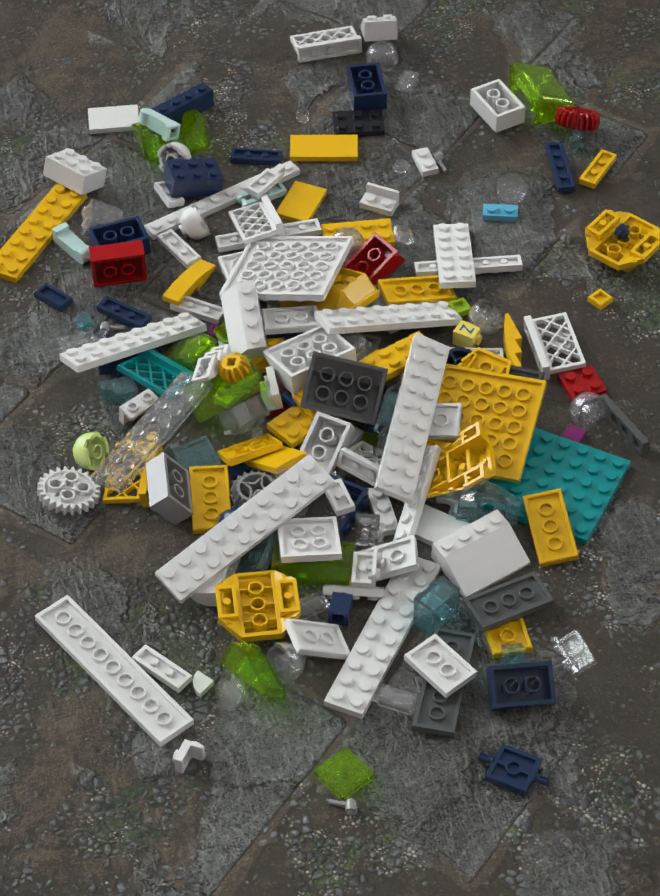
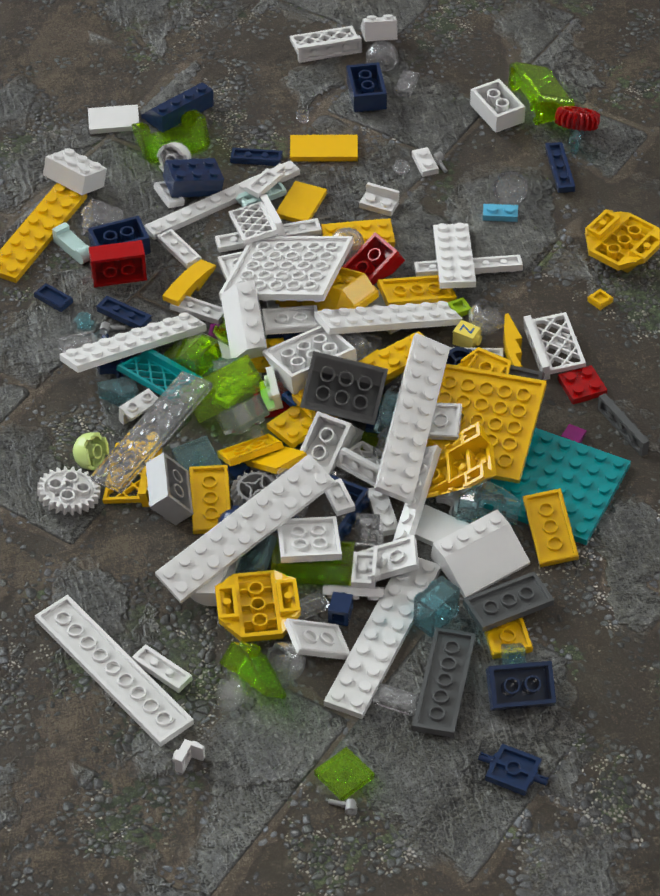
(159, 124): light aqua leg -> none
(193, 223): white cylinder -> none
(201, 683): white tile -> none
(207, 365): white slope -> none
(233, 367): yellow gear -> none
(358, 122): black plate -> none
(403, 235): clear plate -> none
(440, 665): white plate -> none
(575, 652): clear bracket -> none
(587, 410): clear cylinder -> none
(597, 169): yellow plate -> none
(622, 231): dark blue plate -> none

